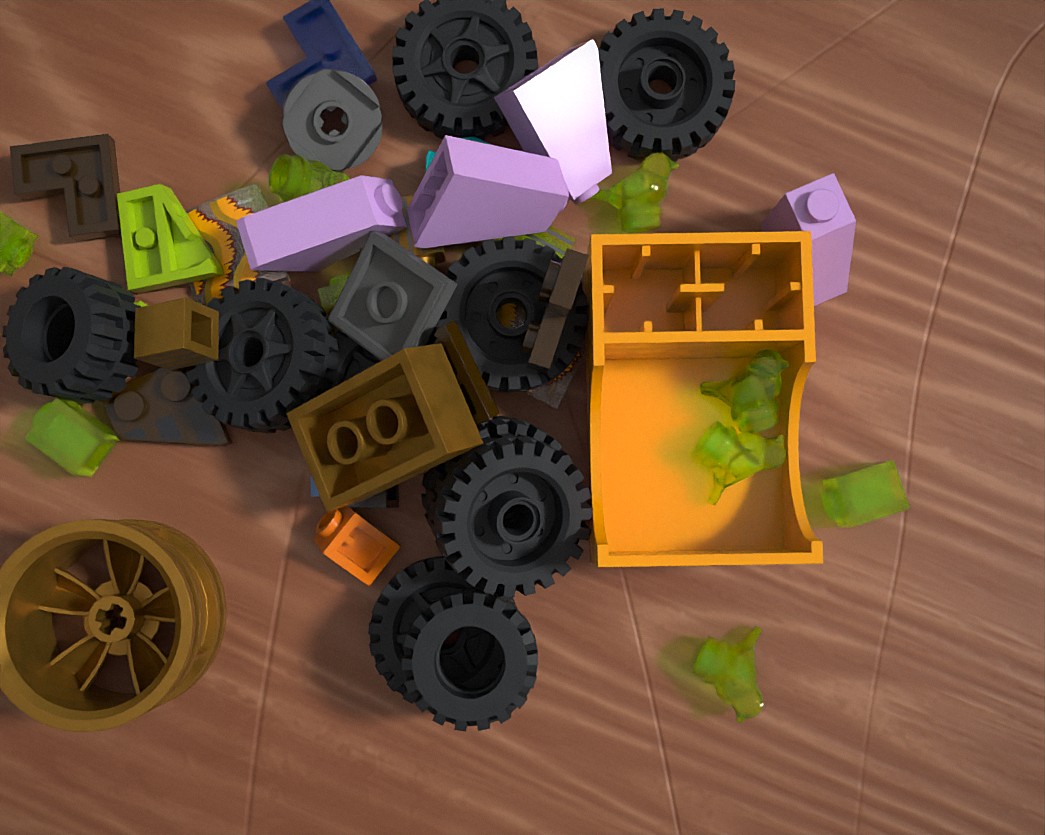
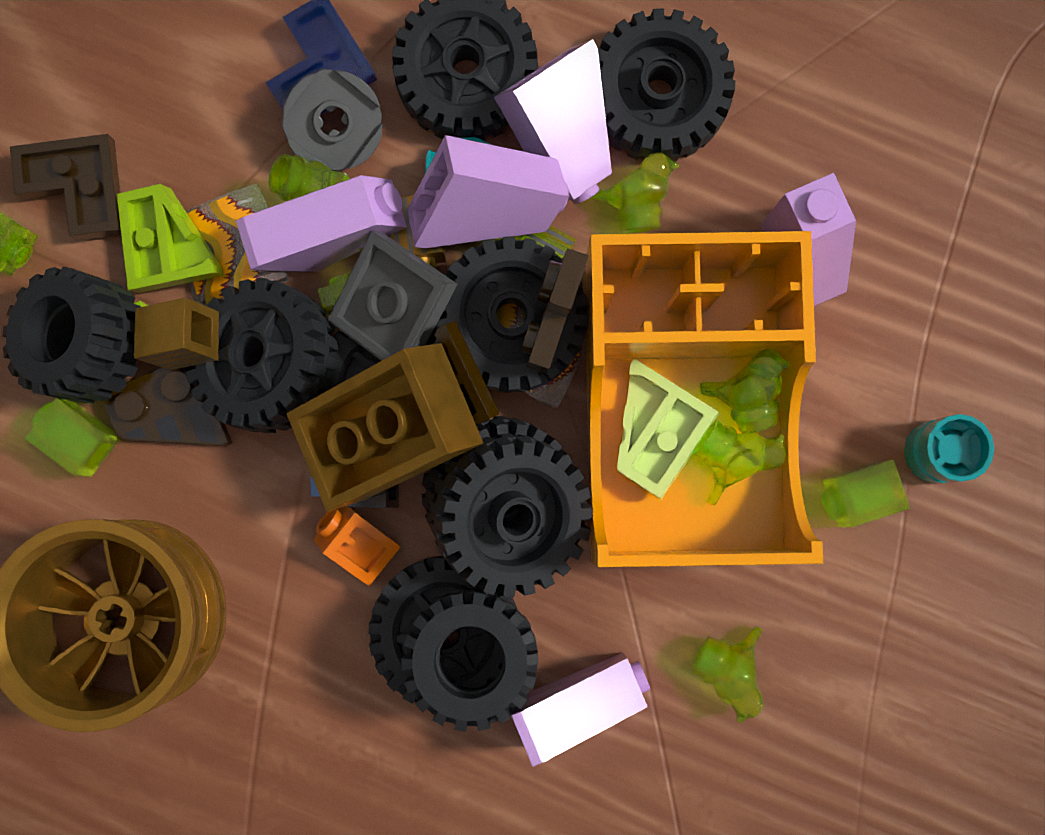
(579, 706): none -> slope
(659, 429): none -> yellowish green wing
(949, 449): none -> teal wheel

